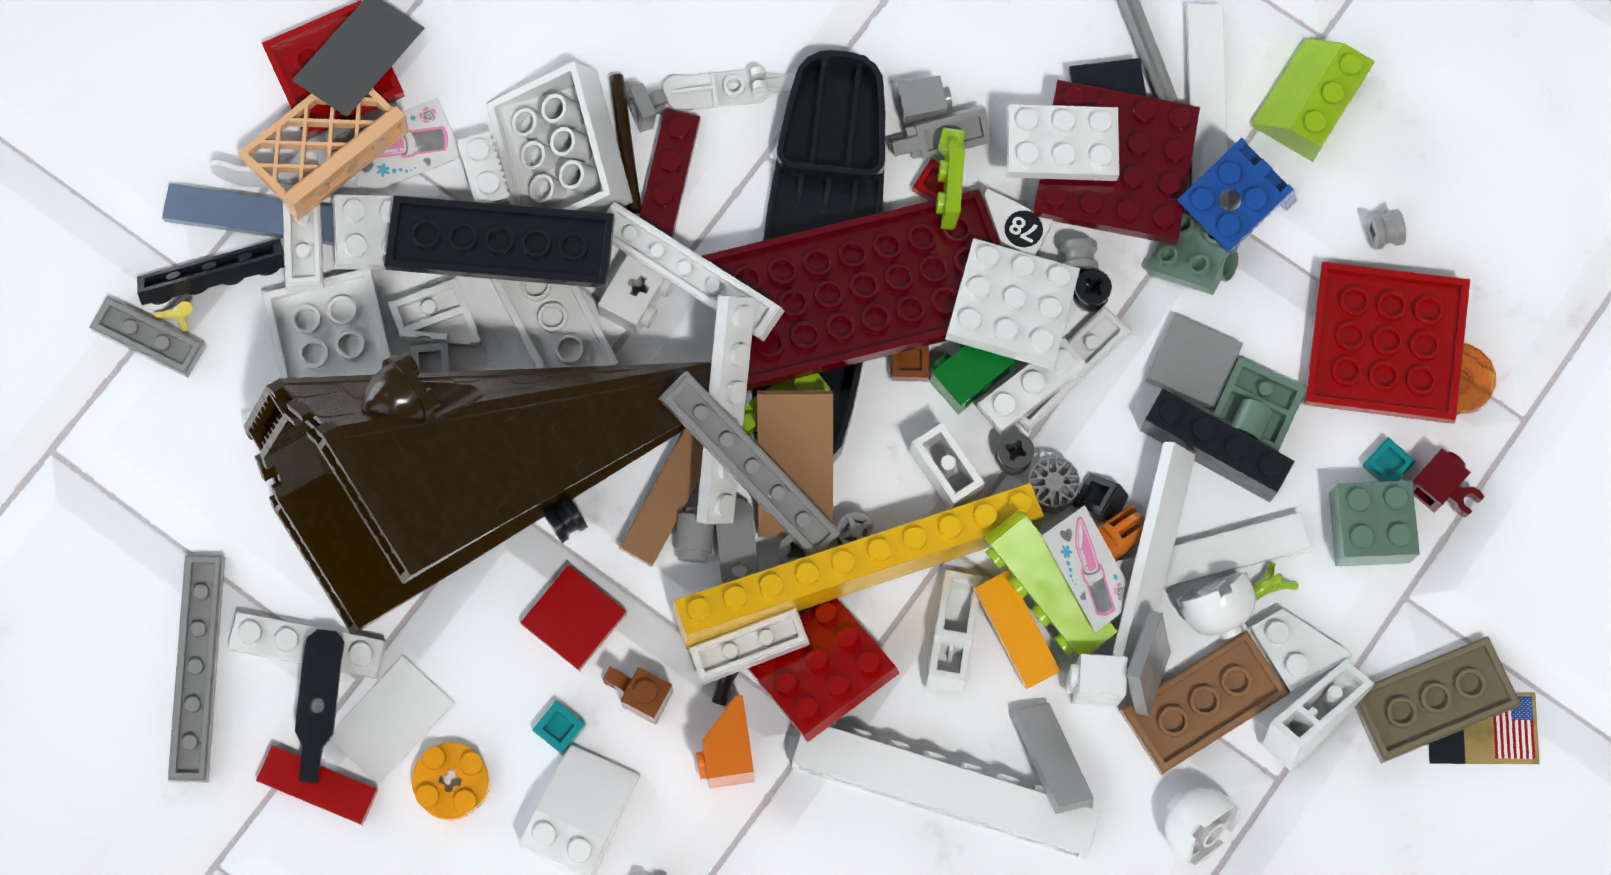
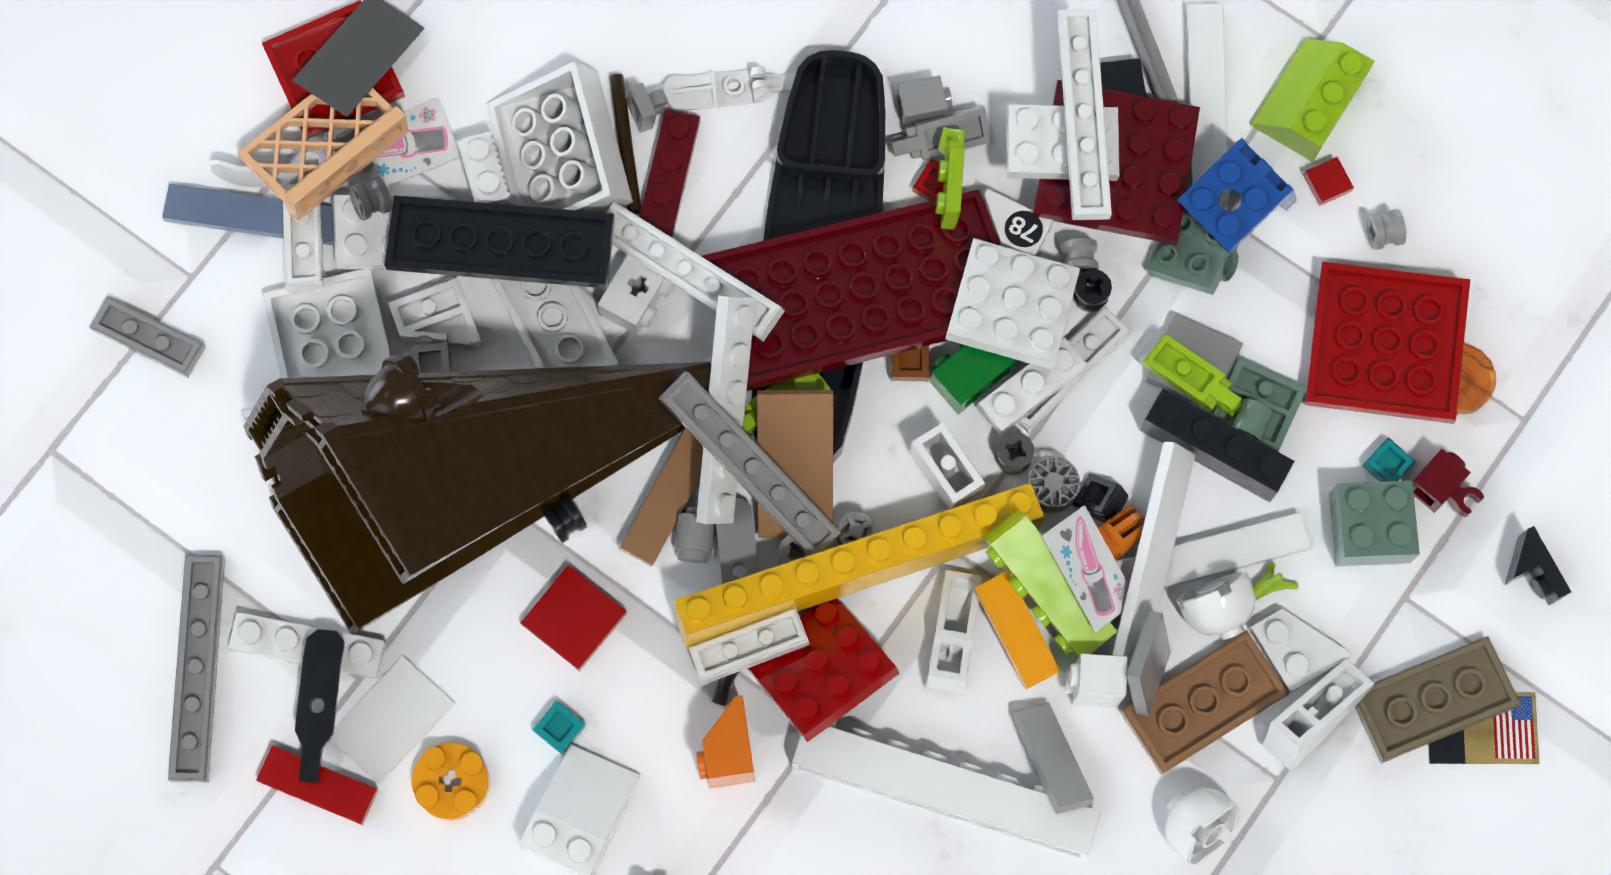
(178, 312): light yellow bar -> none
(209, 272): black plate -> none
(370, 198): none -> dark grey wheel
(643, 693): dark orange brick -> none
(1084, 114): none -> white plate
(1191, 375): none -> lime hinge
(1328, 181): none -> red tile
(1534, 558): none -> black slope

